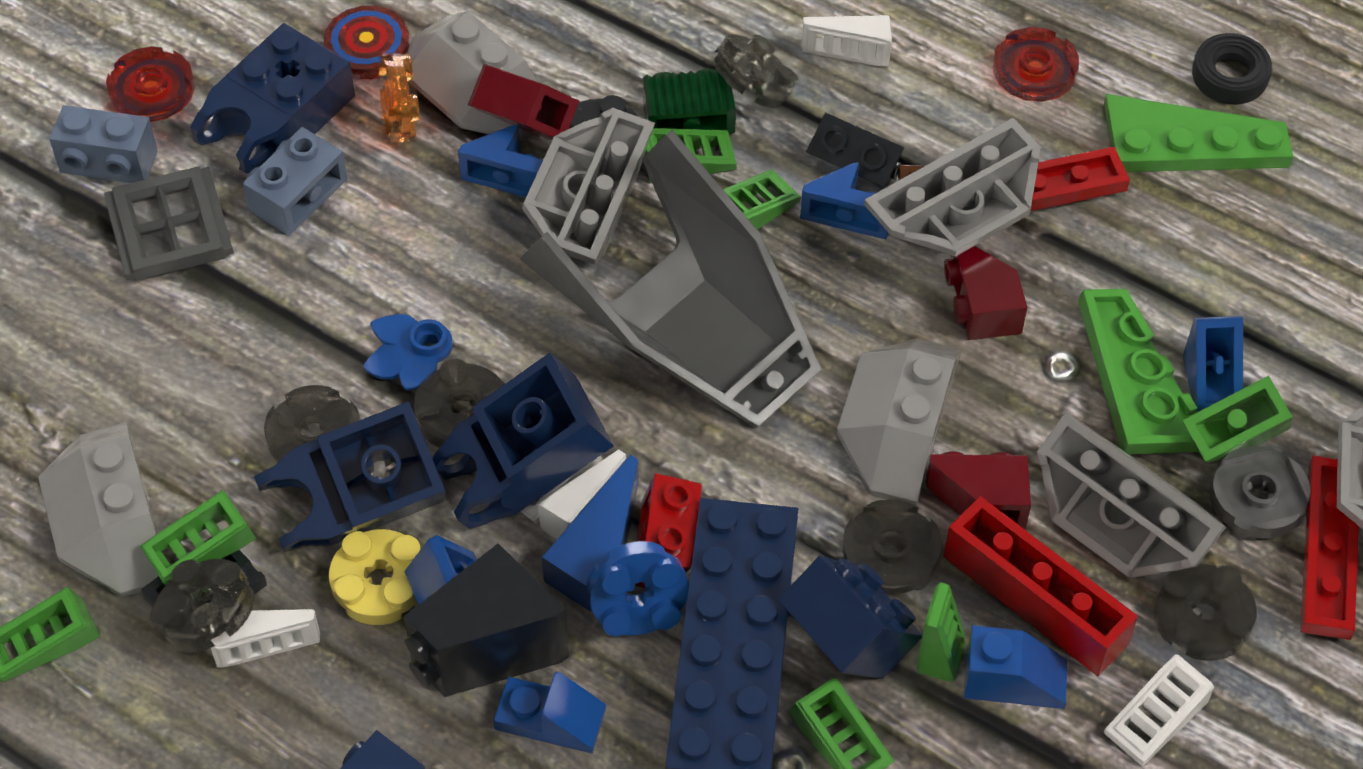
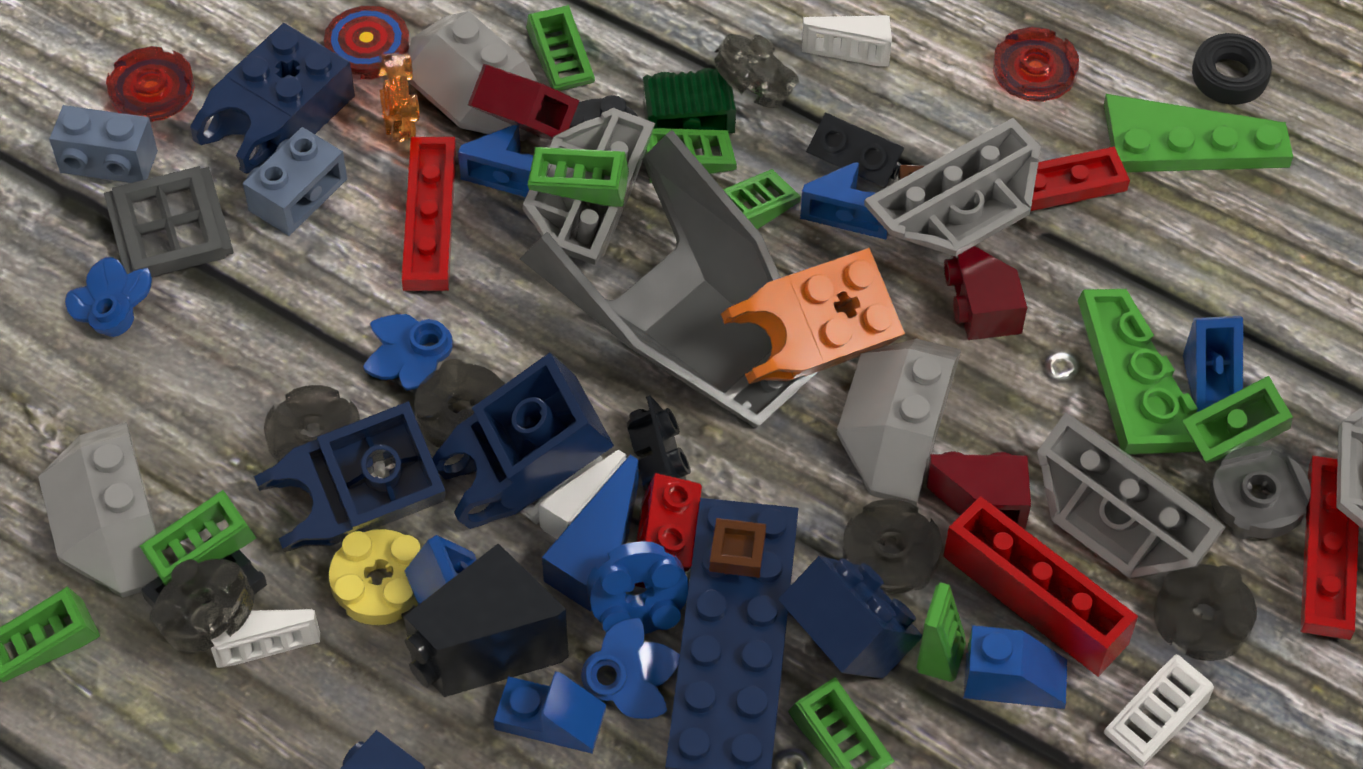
(109, 297): none -> blue plate
(429, 214): none -> red plate
(552, 21): none -> bright green slope
(592, 190): none -> bright green slope
(638, 667): none -> blue plate
(655, 432): none -> black hinge
(737, 547): none -> reddish brown plate
(804, 321): none -> orange brick

